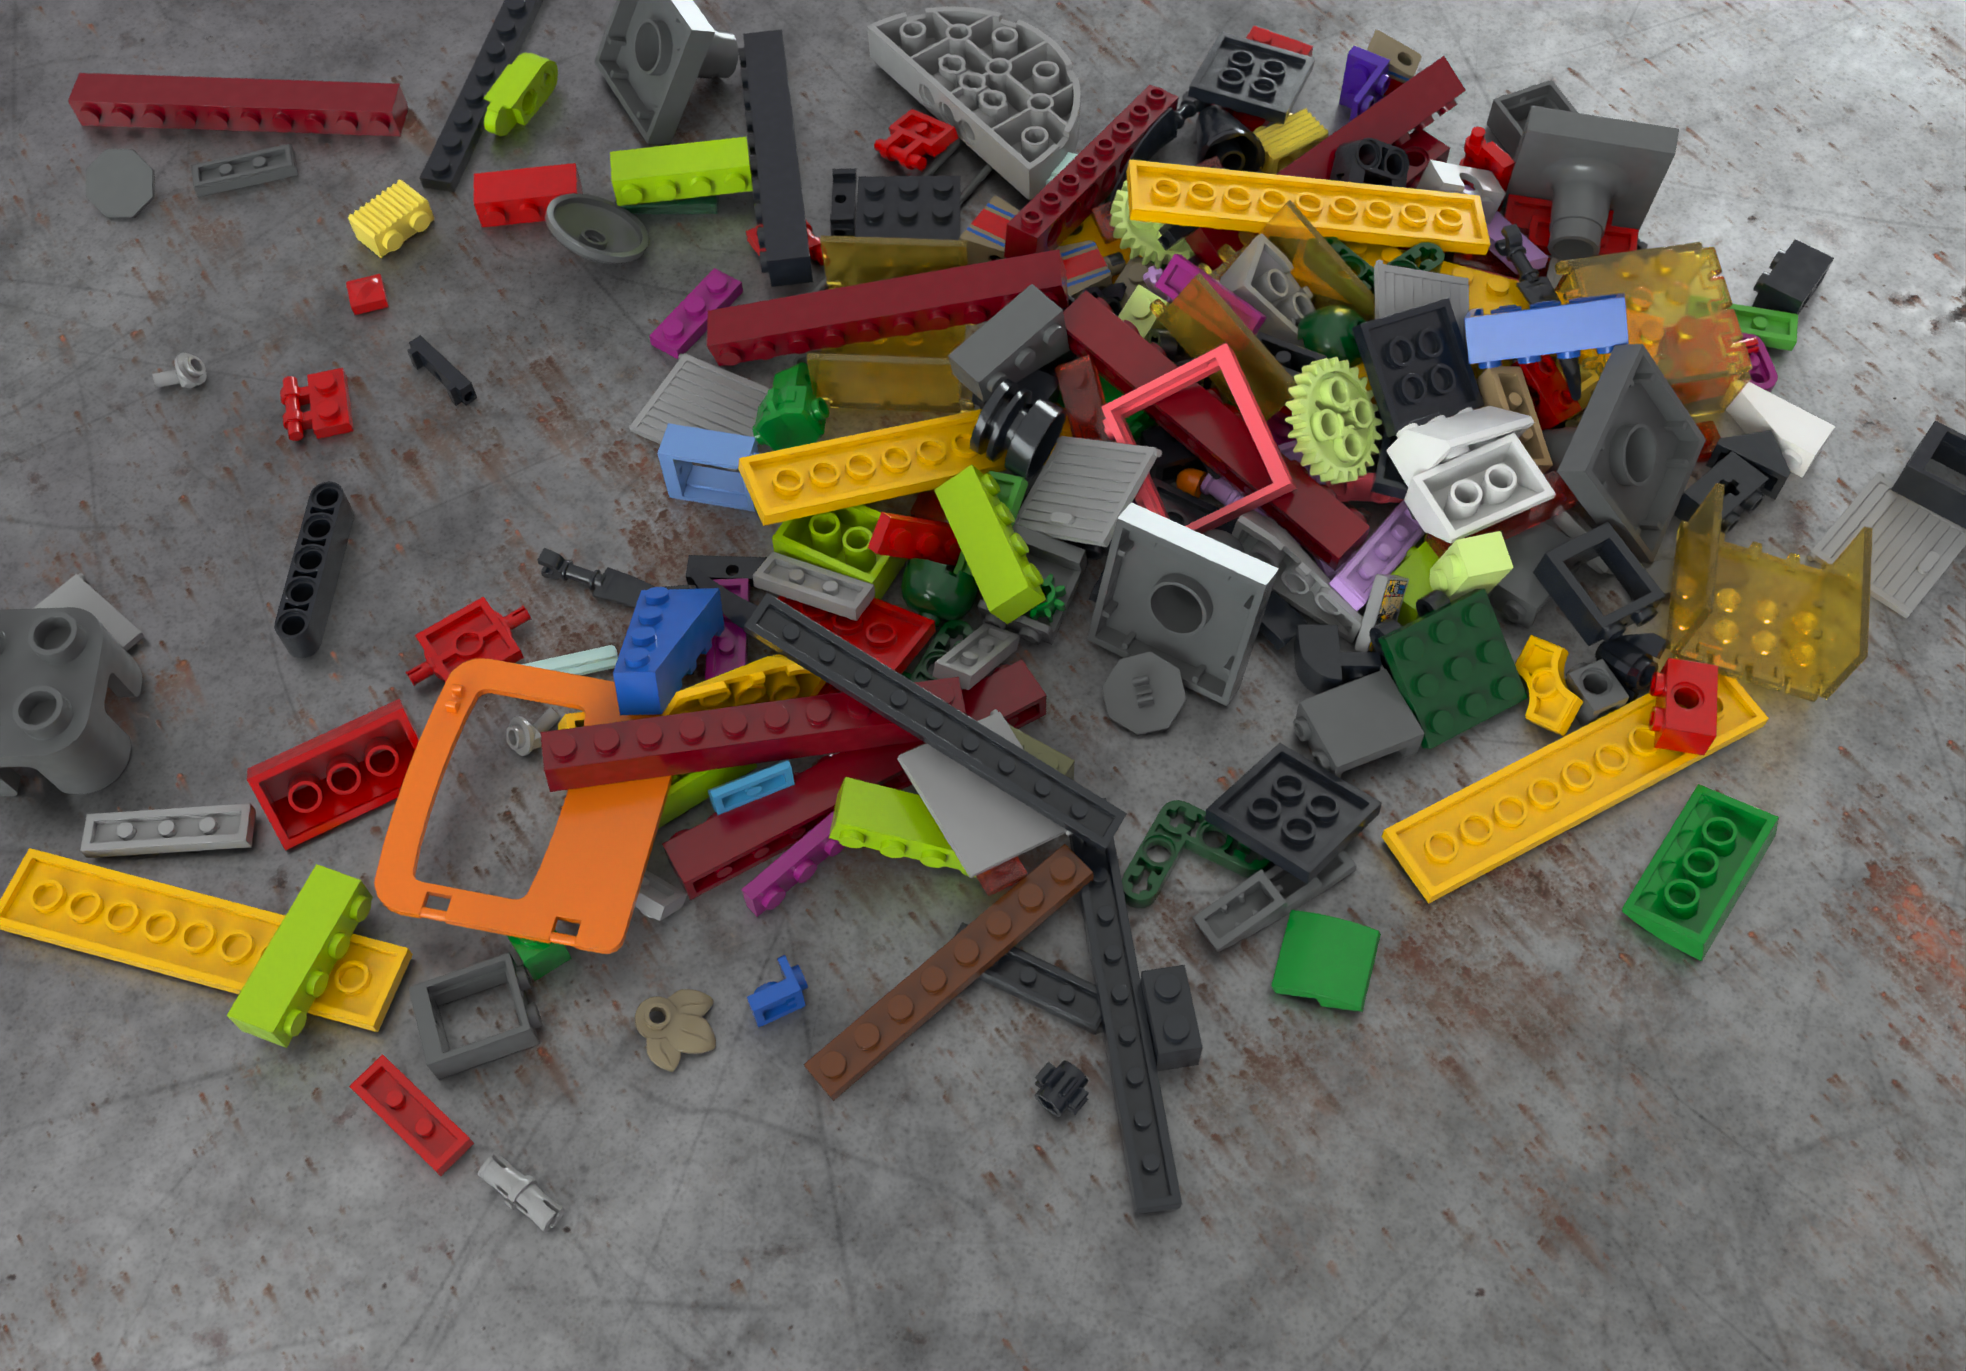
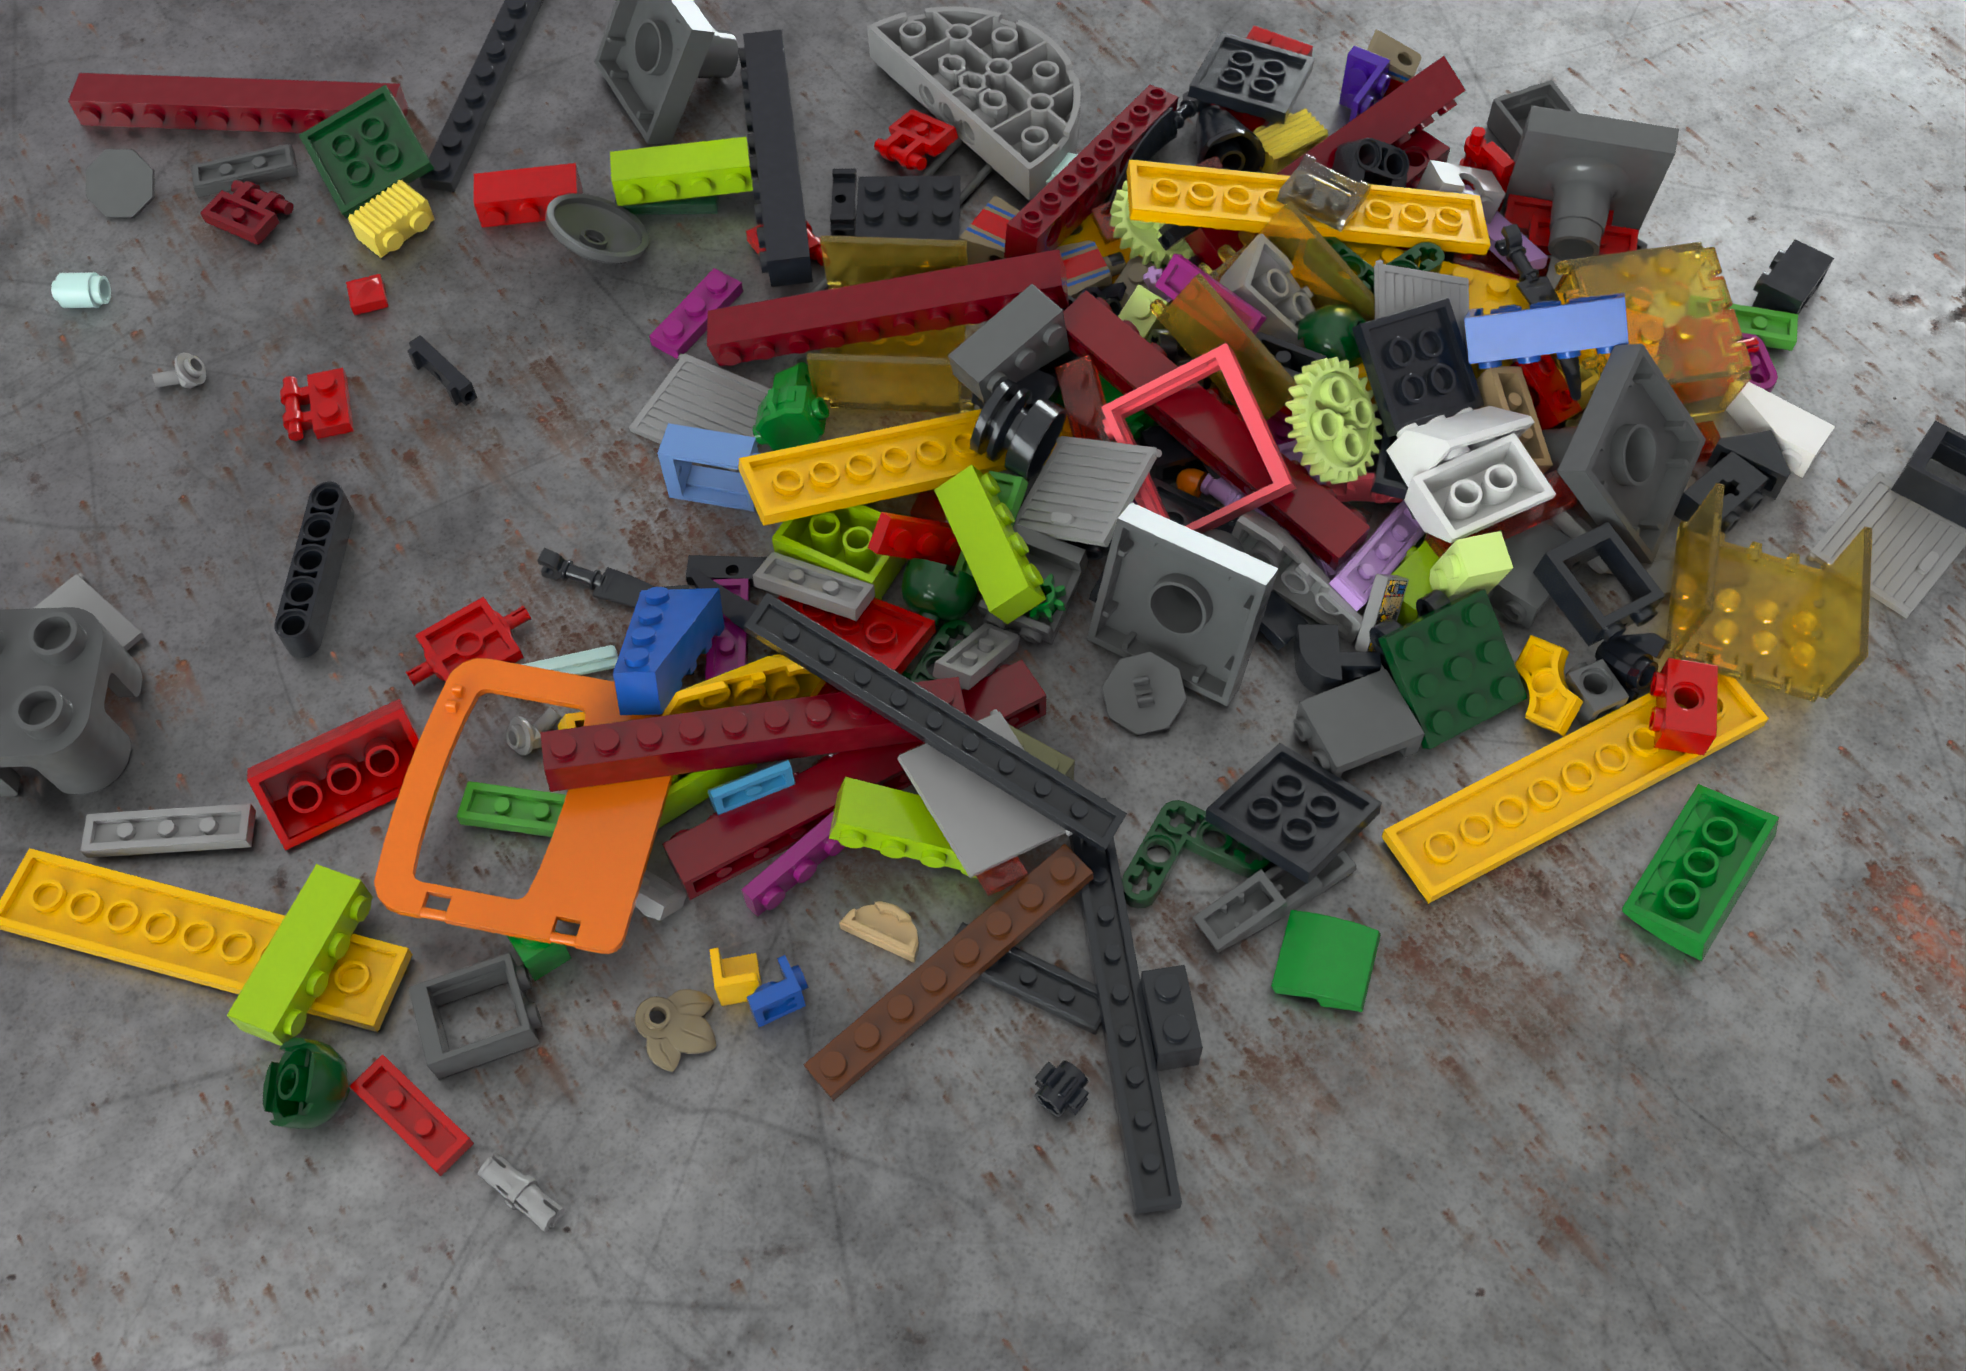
(81, 290): none -> light aqua brick
(240, 215): none -> dark red plate
(305, 1084): none -> dark green cylinder
(365, 150): none -> dark green plate
(510, 808): none -> bright green plate
(519, 92): lime piece -> none
(735, 976): none -> yellow panel
(885, 927): none -> tan tile
(1319, 200): none -> clear smoke plate

